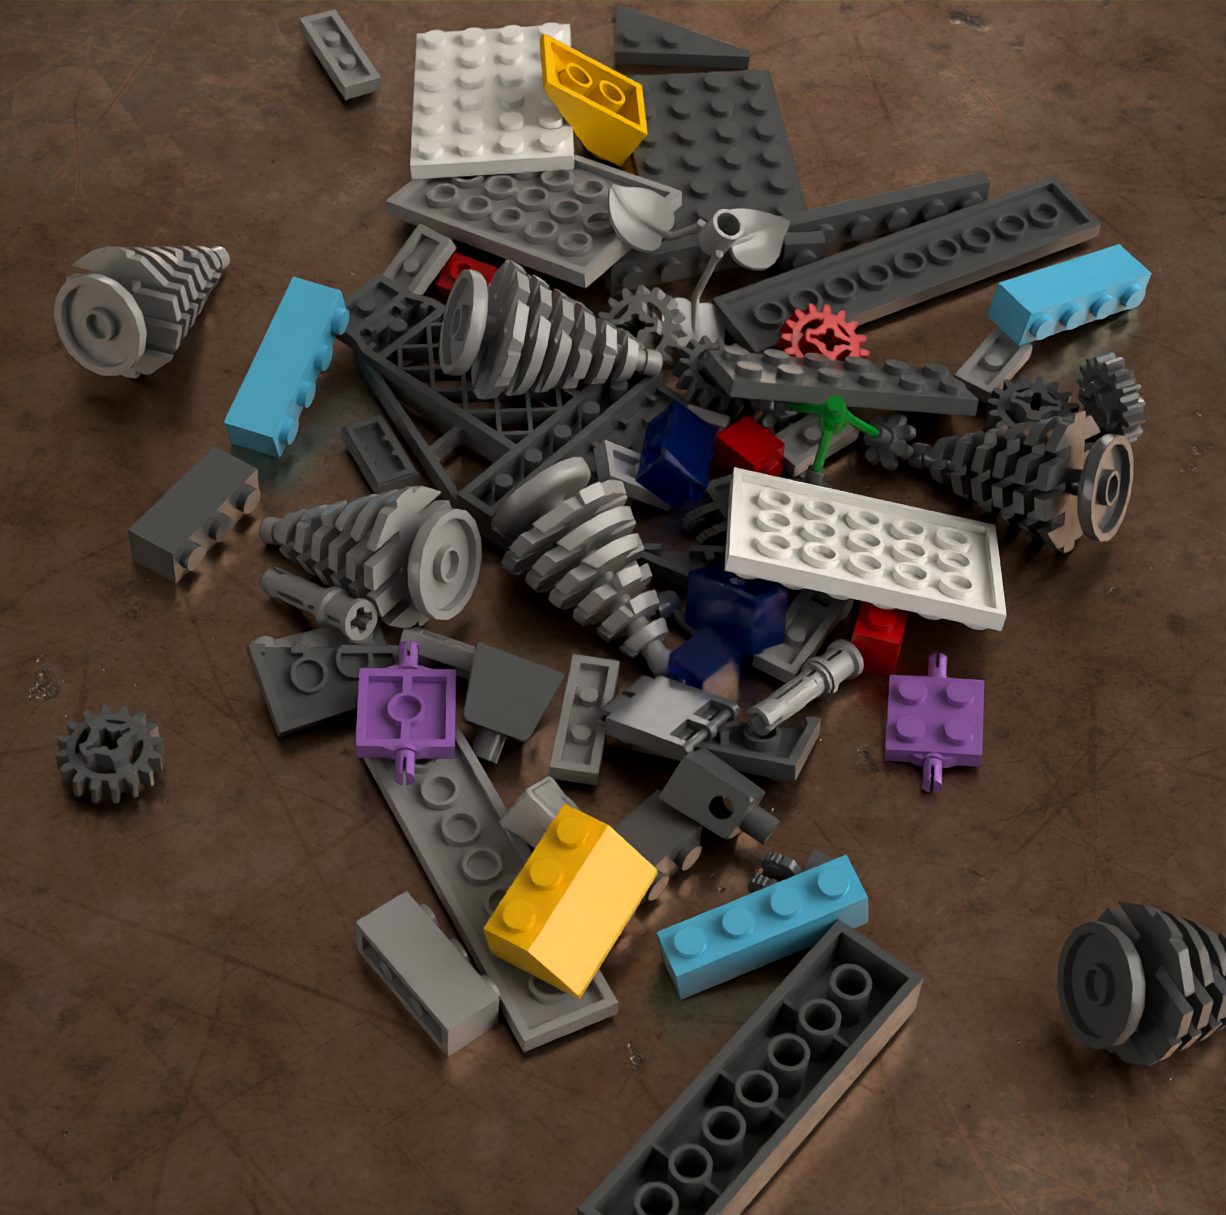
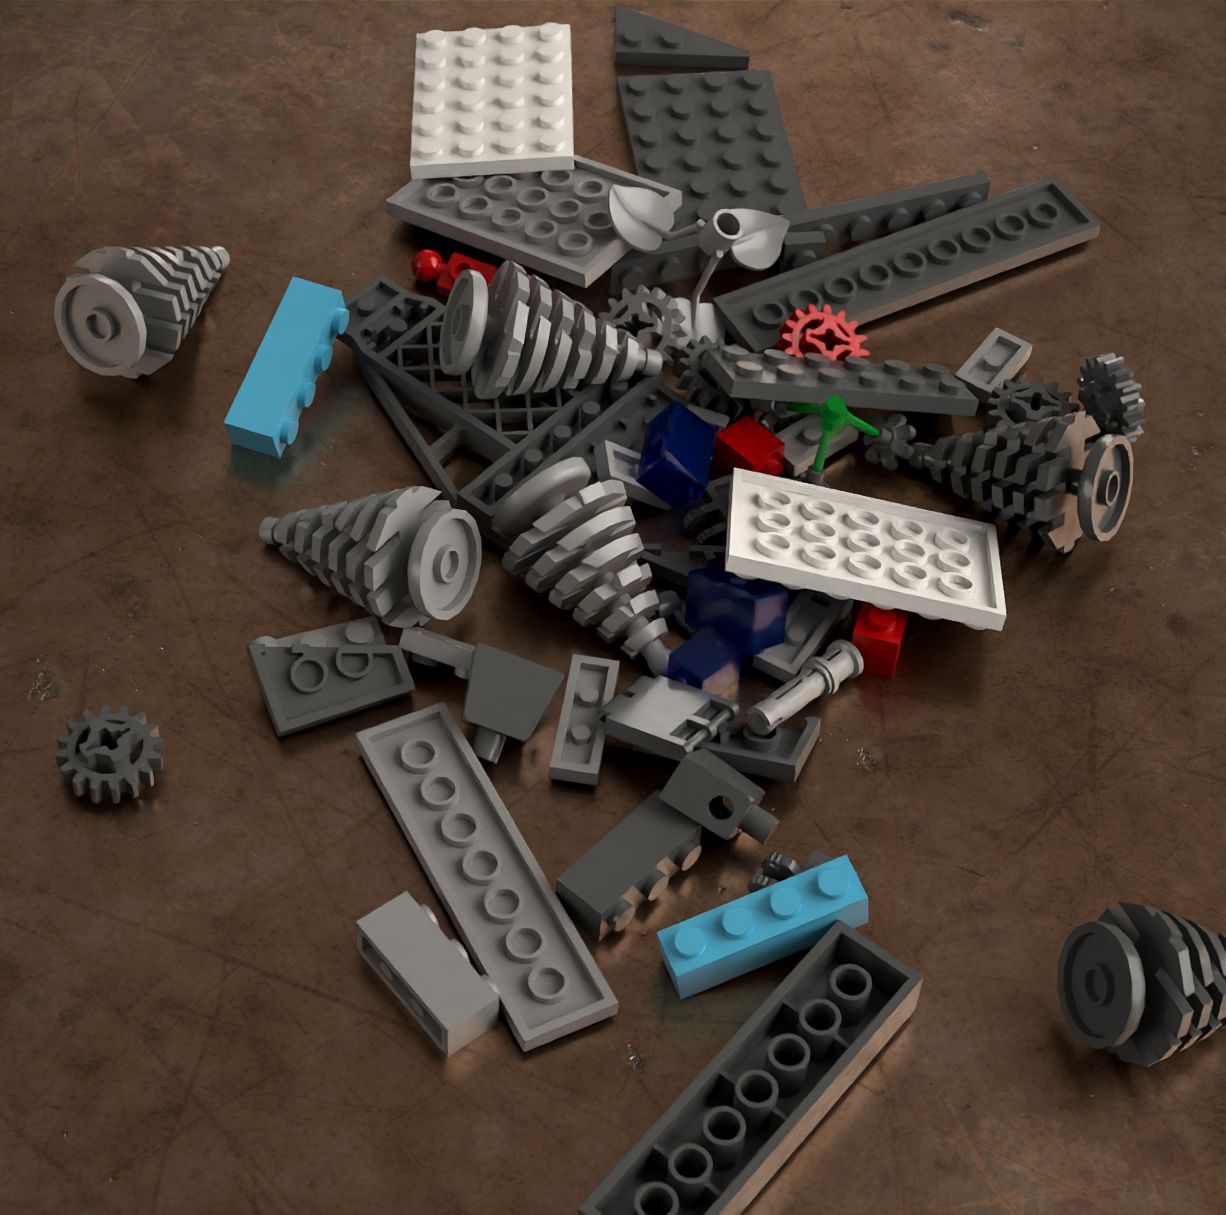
(194, 515): dark grey brick -> none
(331, 606): light grey pin -> none
(340, 54): light grey plate -> none
(379, 455): dark grey plate -> none
(406, 713): medium lavender plate -> none
(420, 260): light grey plate -> none
(535, 810): light grey piece -> none
(569, 902): yellow slope -> none
(595, 100): yellow slope -> none
(935, 721): medium lavender plate -> none
(1068, 294): medium azure brick -> none

